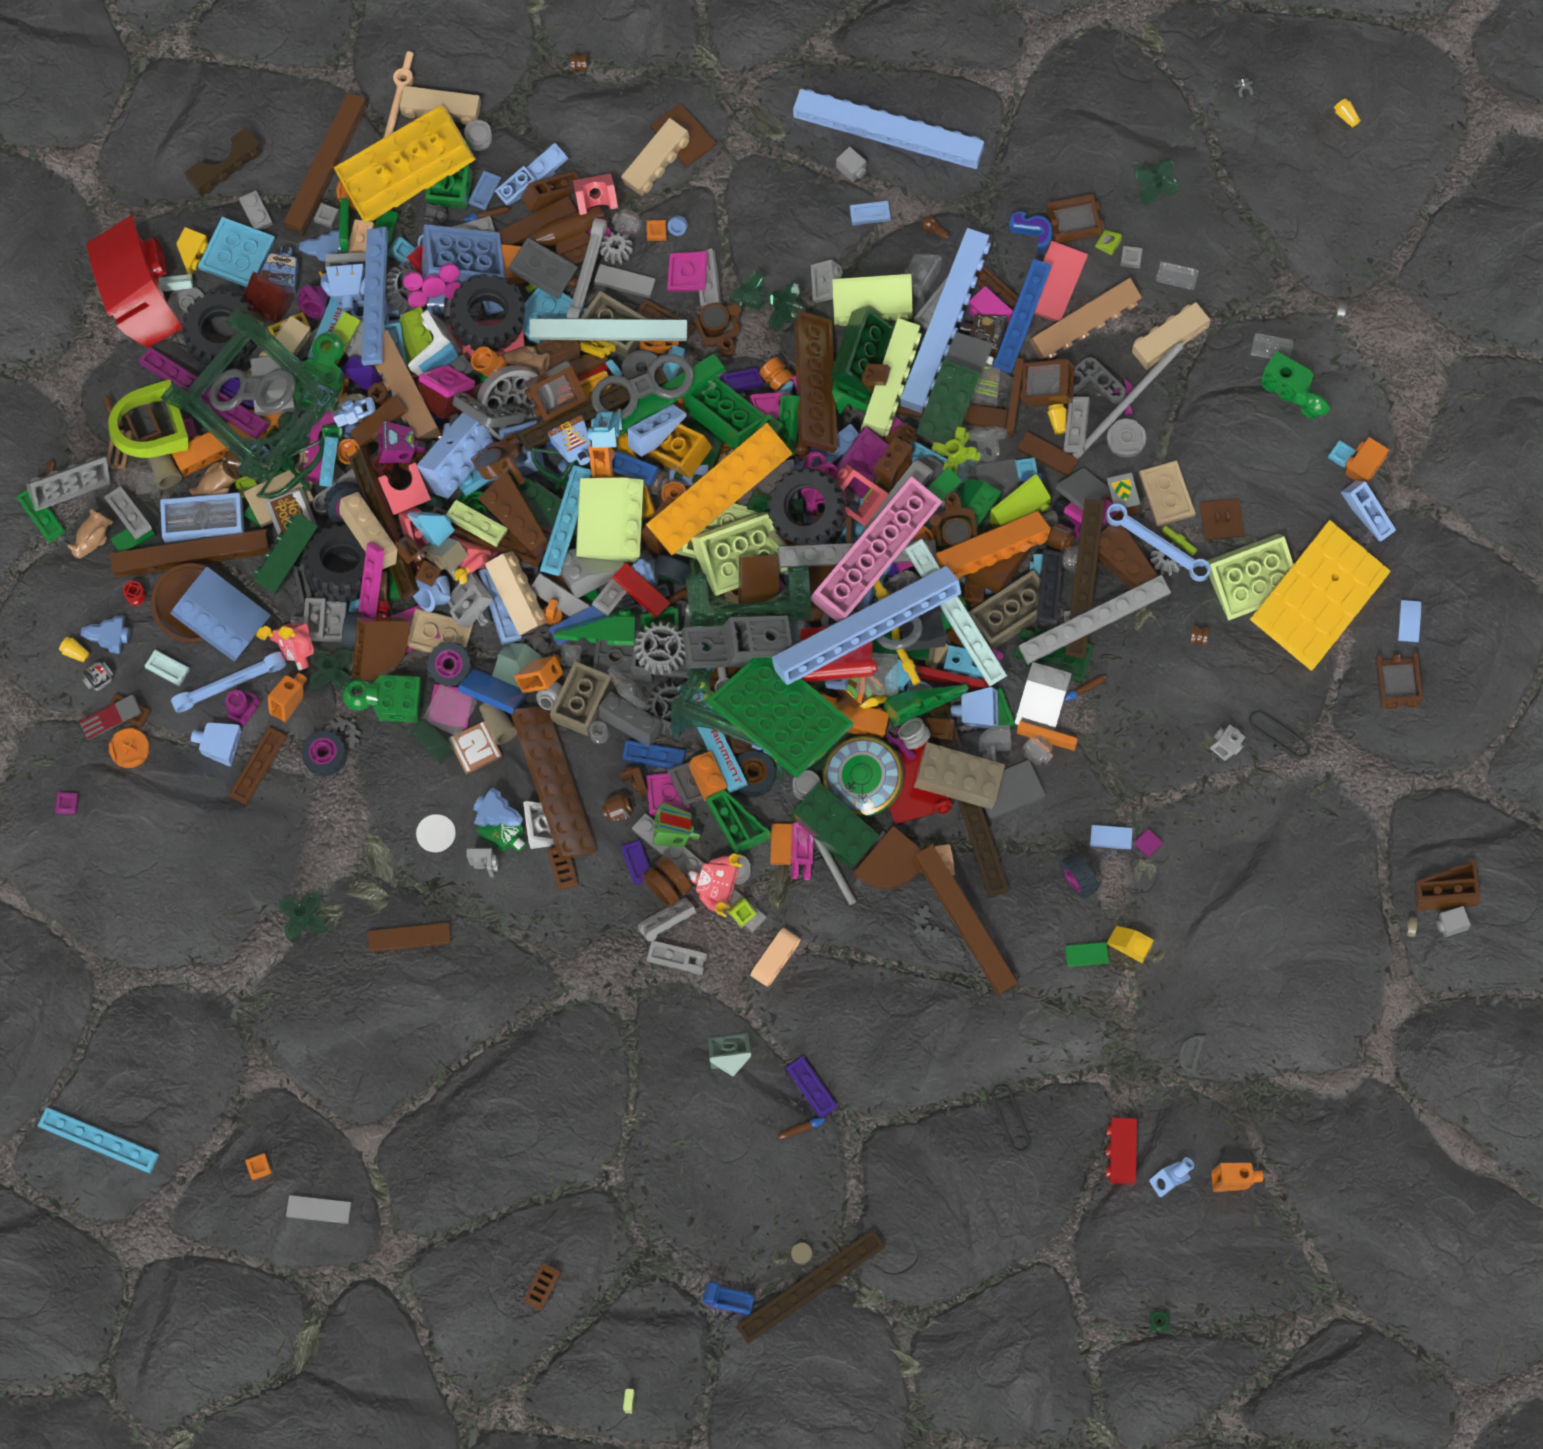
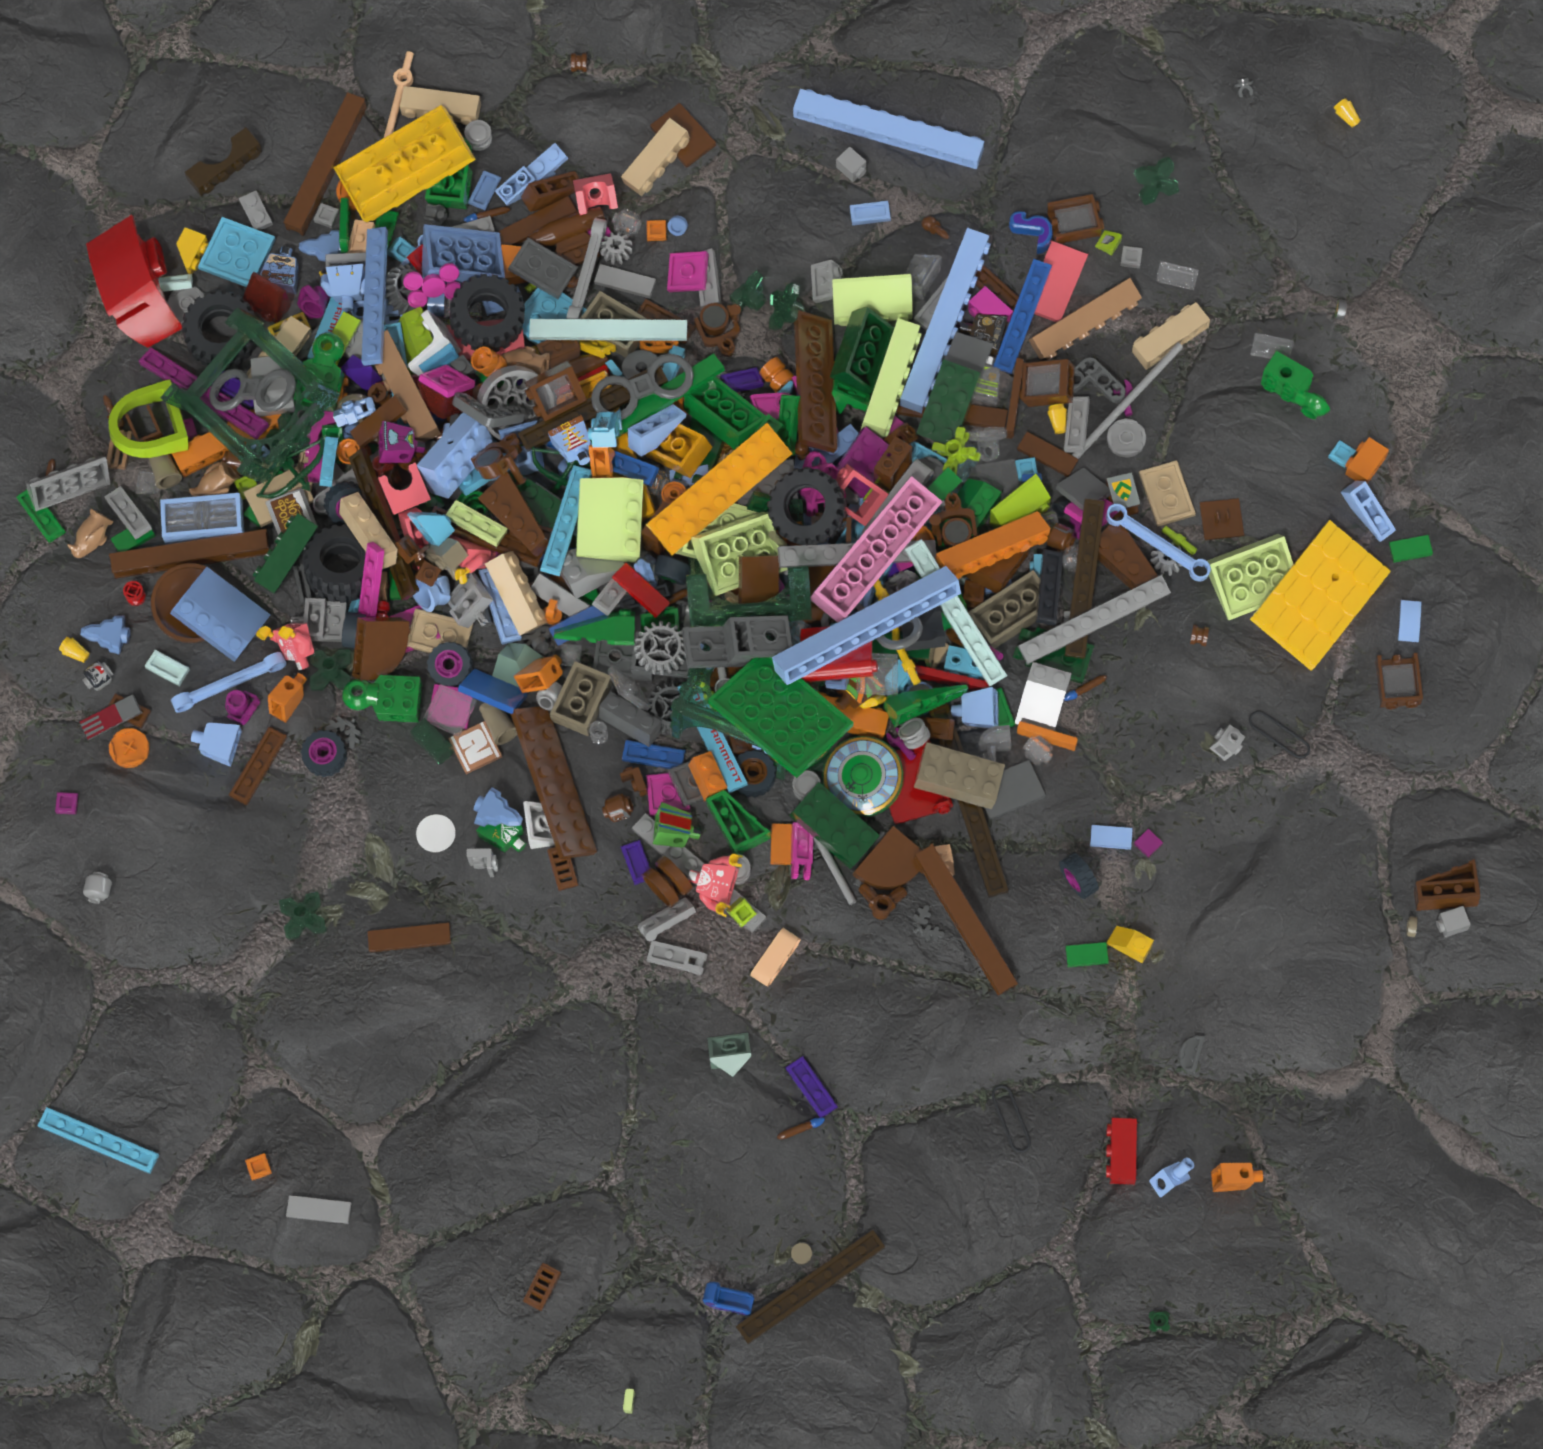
(97, 887): none -> light grey head
(875, 375): reddish brown bracket -> none
(886, 900): none -> reddish brown axle
(1410, 548): none -> green tile

